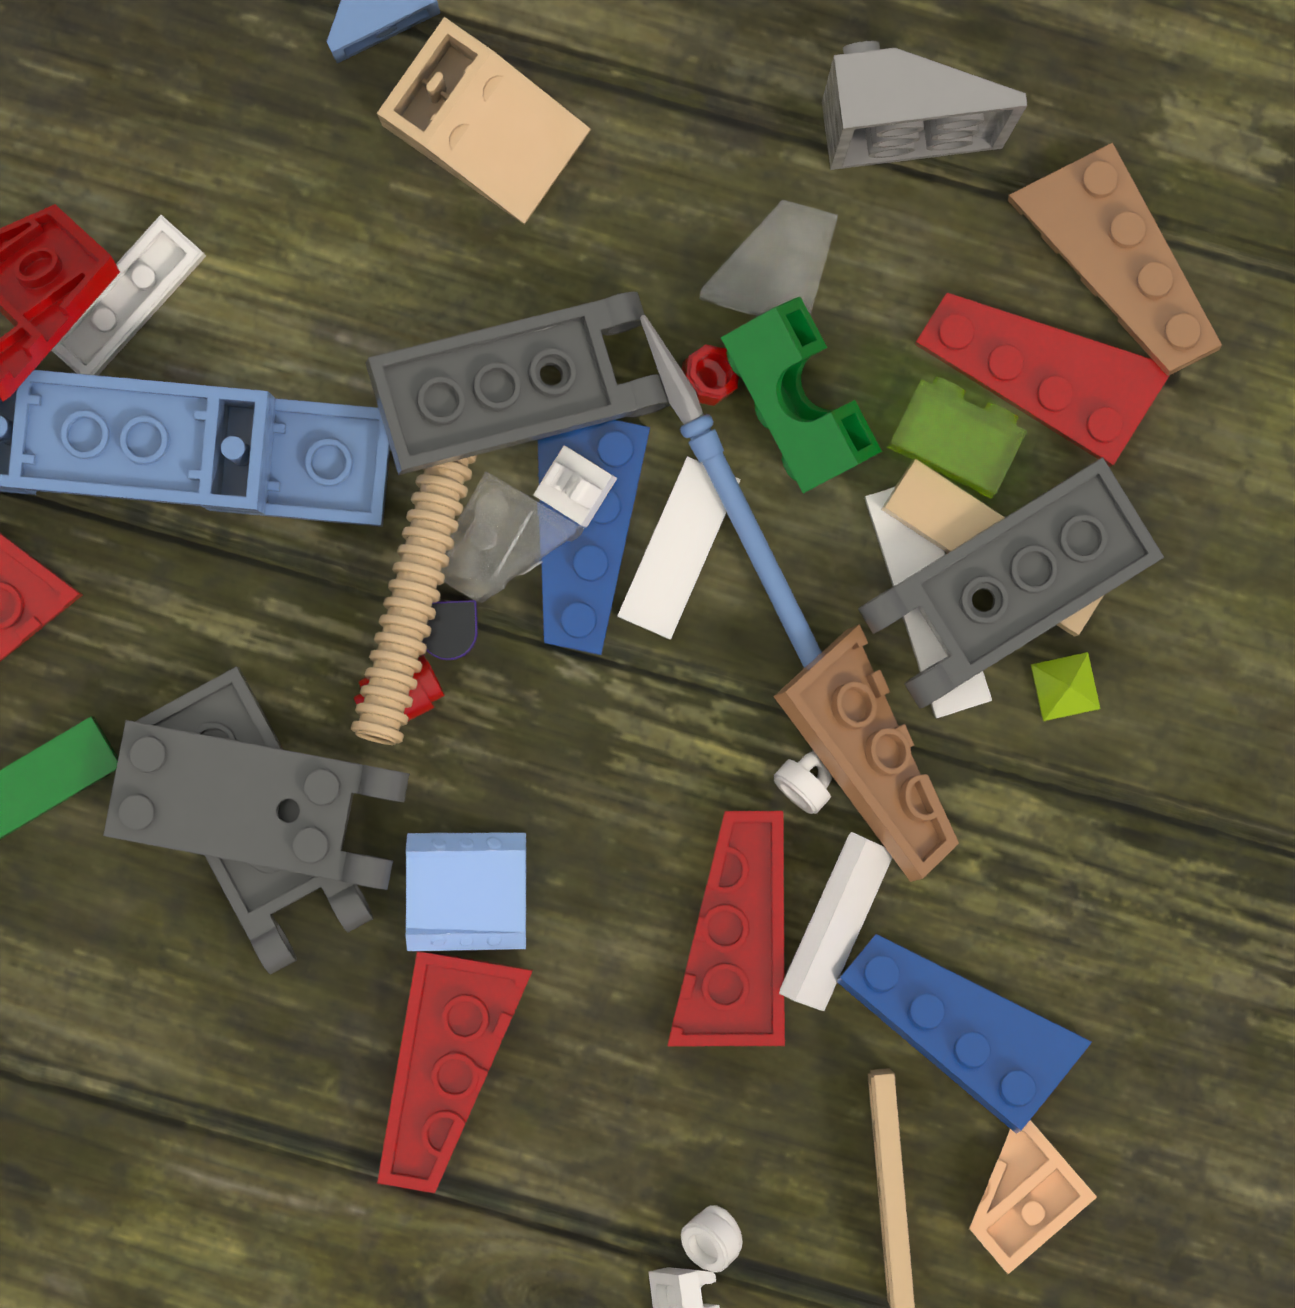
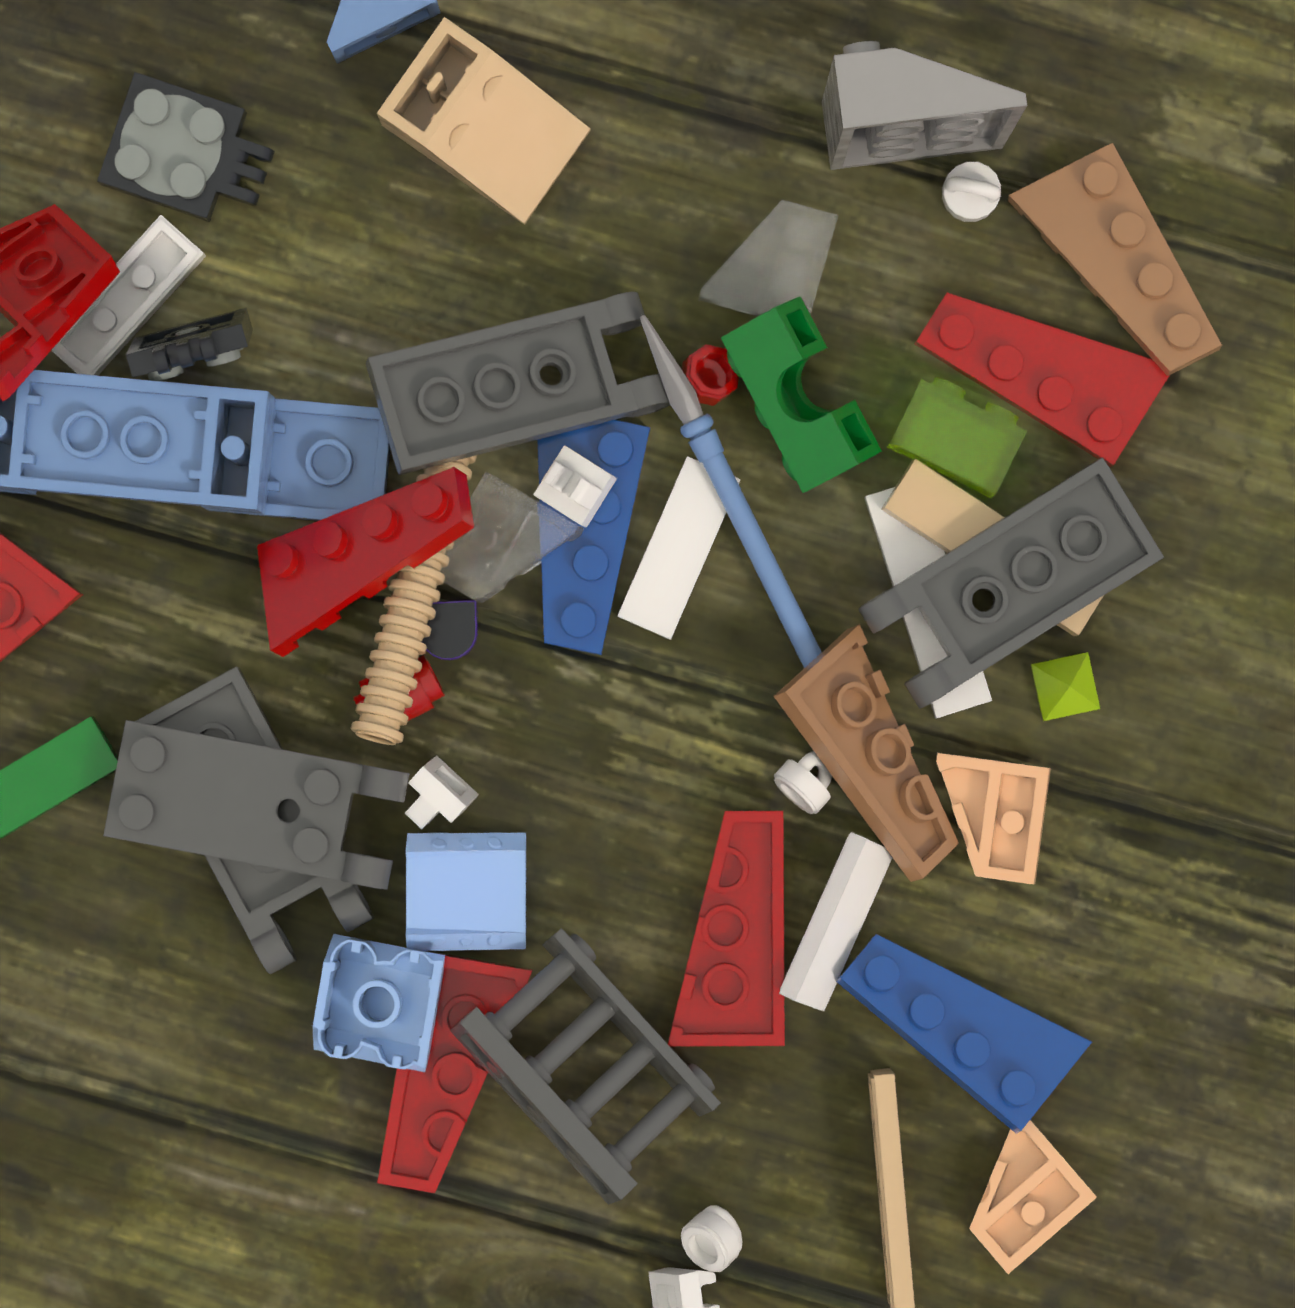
(172, 349): none -> black piece
(181, 149): none -> piece
(354, 553): none -> red wing
(377, 1002): none -> light blue slope
(440, 792): none -> white tile
(568, 1122): none -> dark grey fence
(971, 191): none -> white tile
(998, 813): none -> light nougat wing

